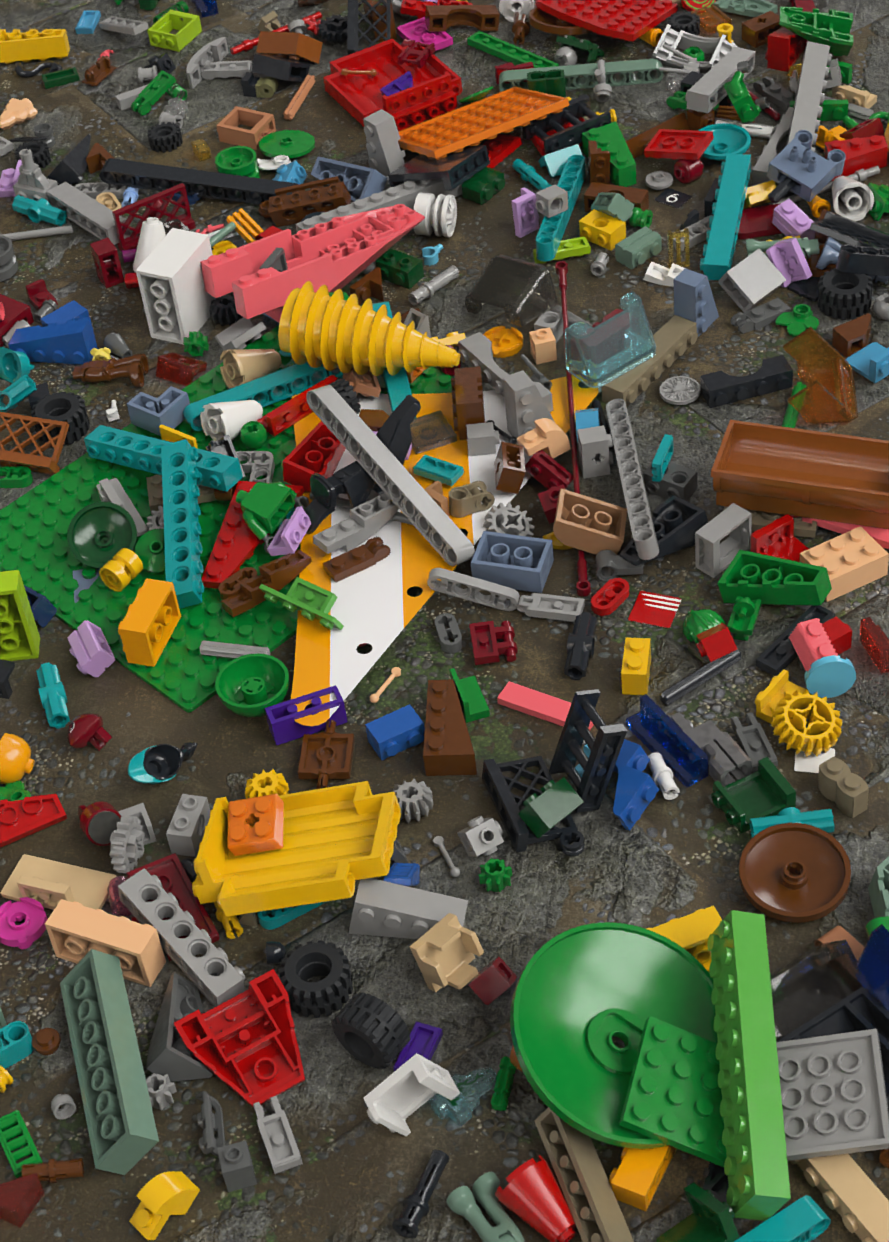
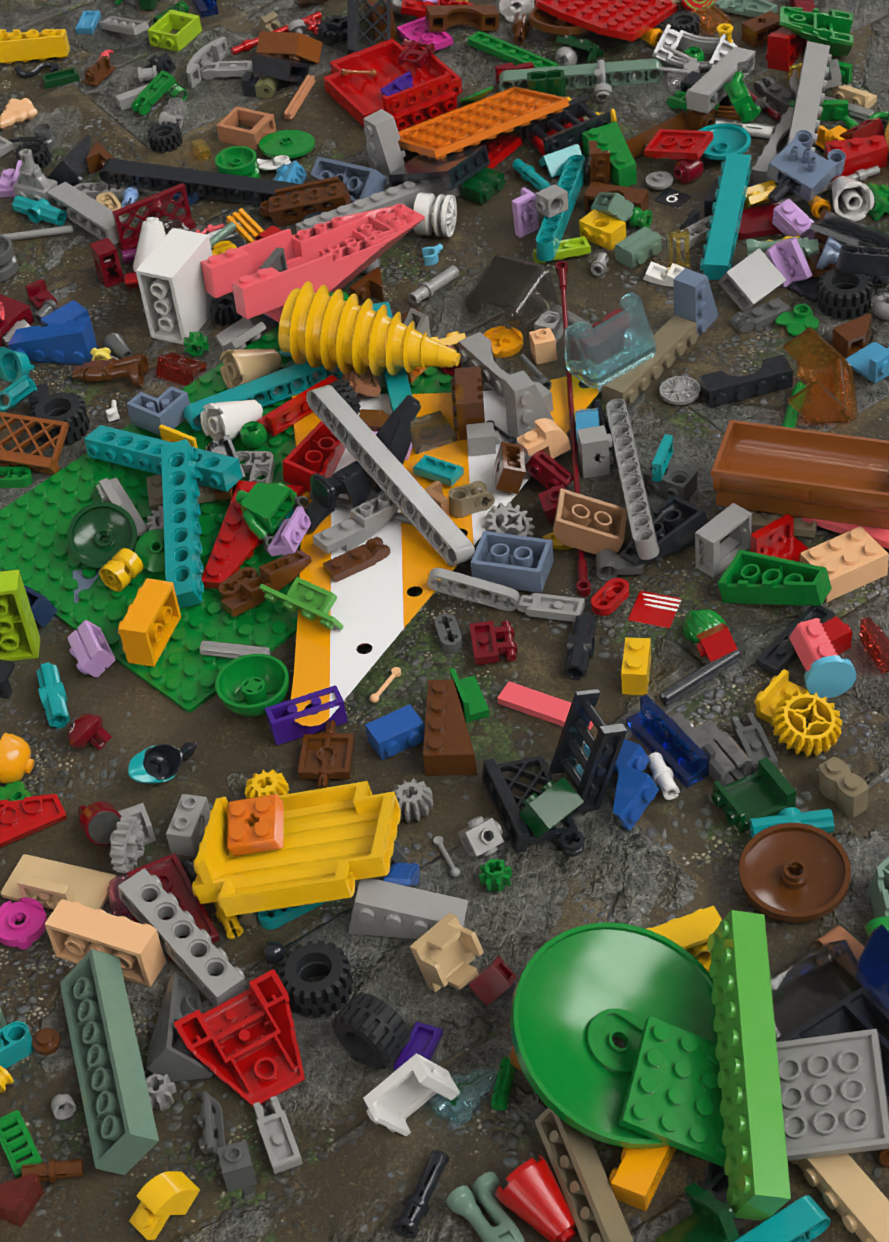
(400, 268): dark green brick -> none
(744, 617): green hips -> none
(812, 762): white sticker -> none

